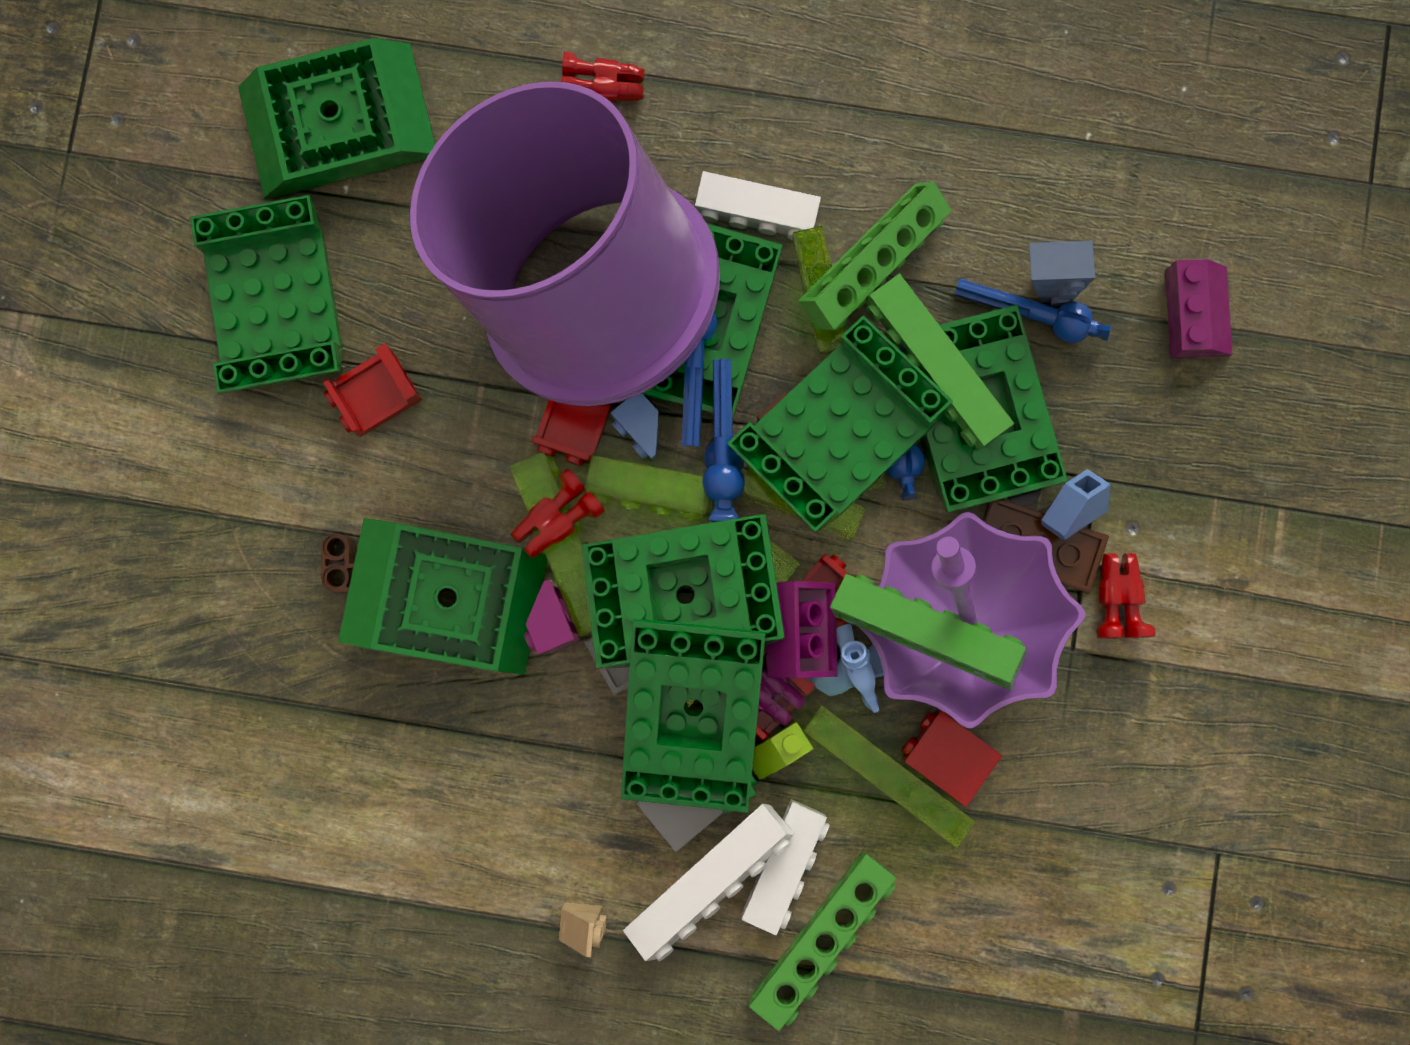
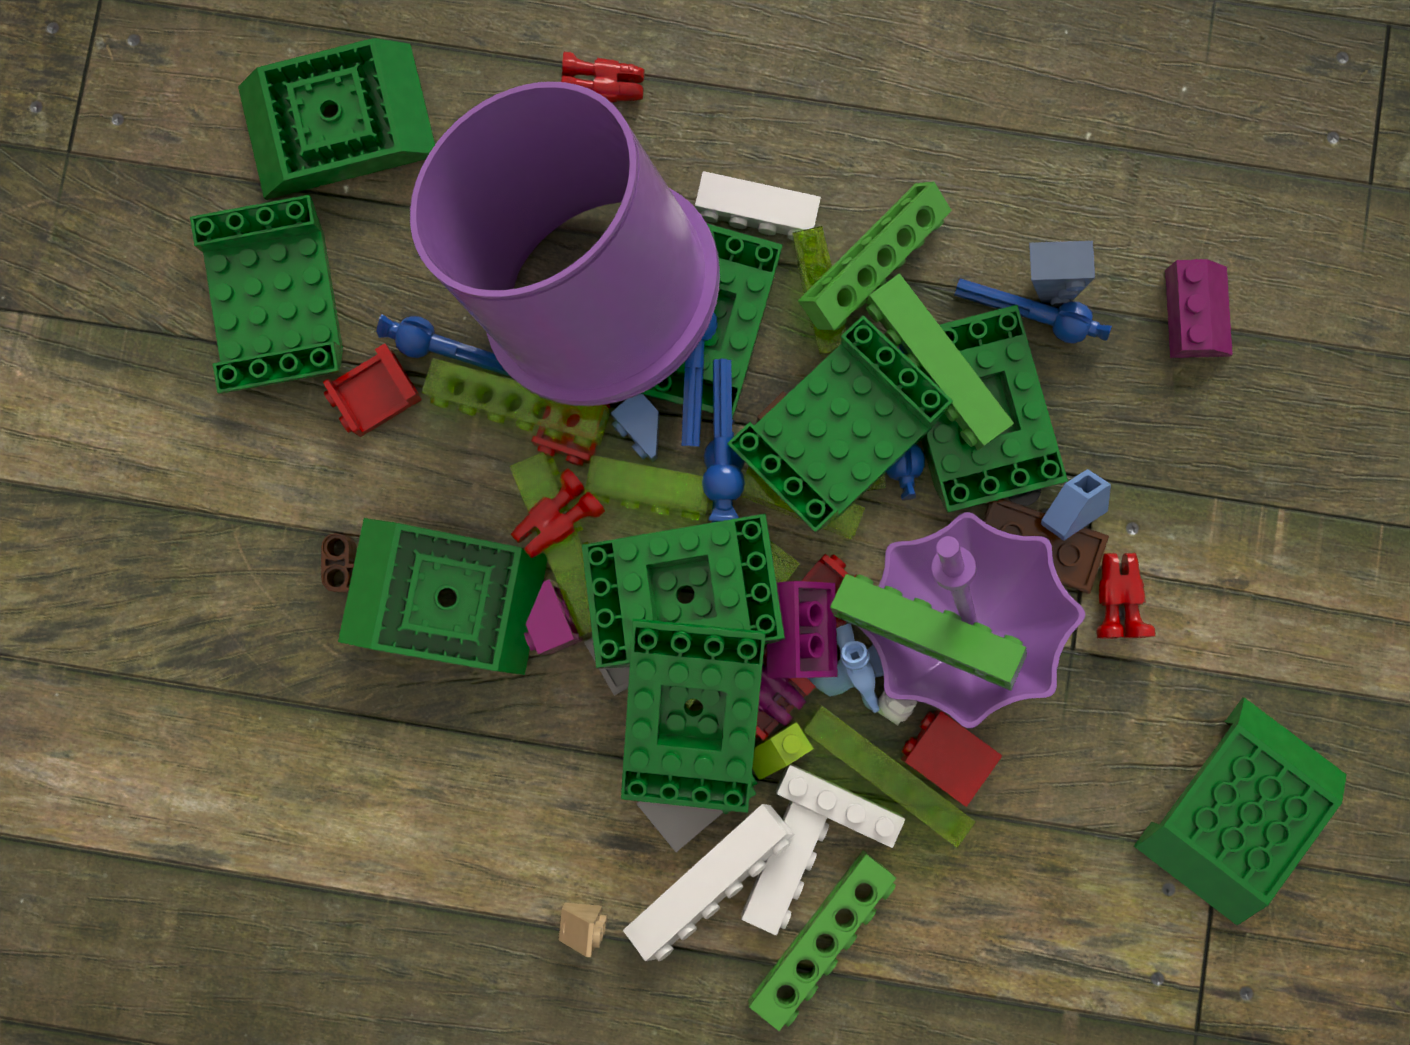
(417, 337): none -> blue piece
(445, 376): none -> clear neon green brick
(840, 805): none -> white brick
(895, 709): none -> white piece
(1246, 815): none -> green slope

